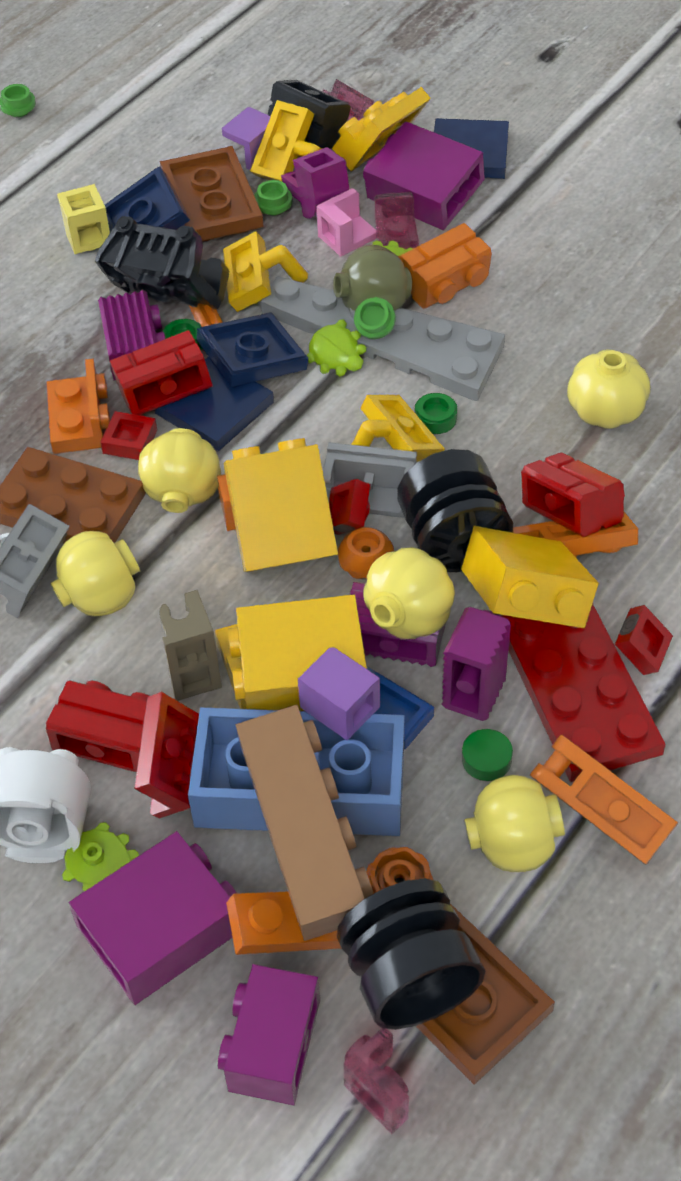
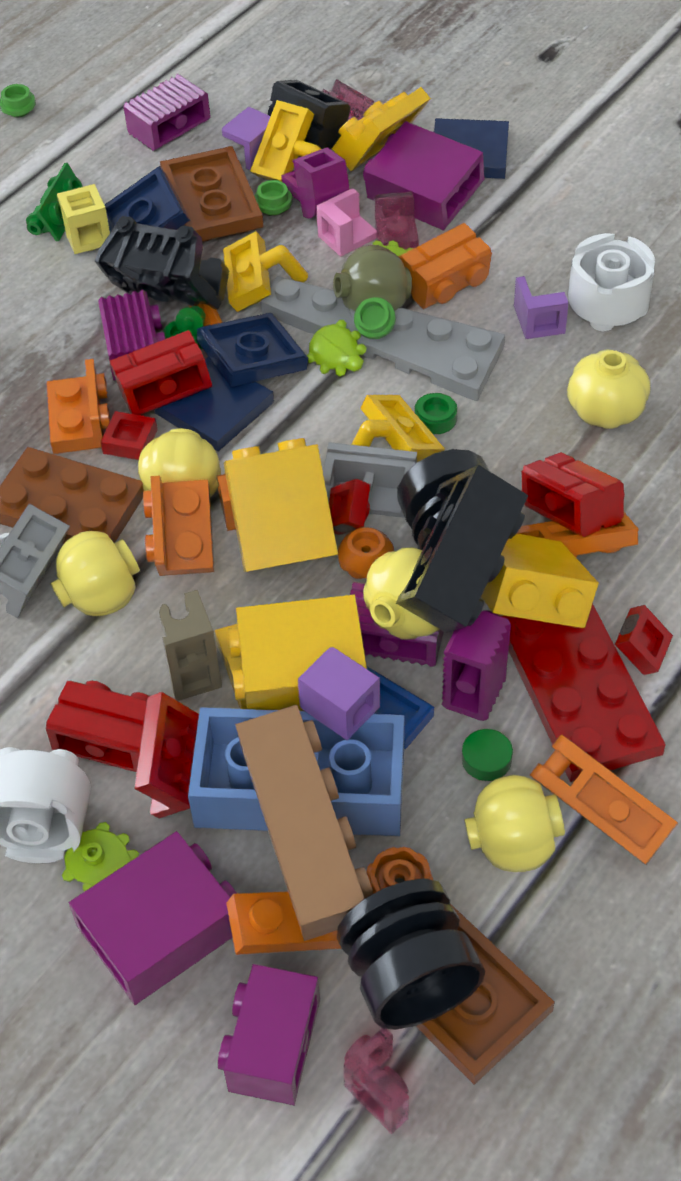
(48, 215): none -> green hinge
(166, 112): none -> magenta brick
(180, 527): none -> orange bracket
(190, 319): none -> green piece
(463, 548): none -> black wedge
(540, 314): none -> medium lavender panel
(611, 280): none -> white brick

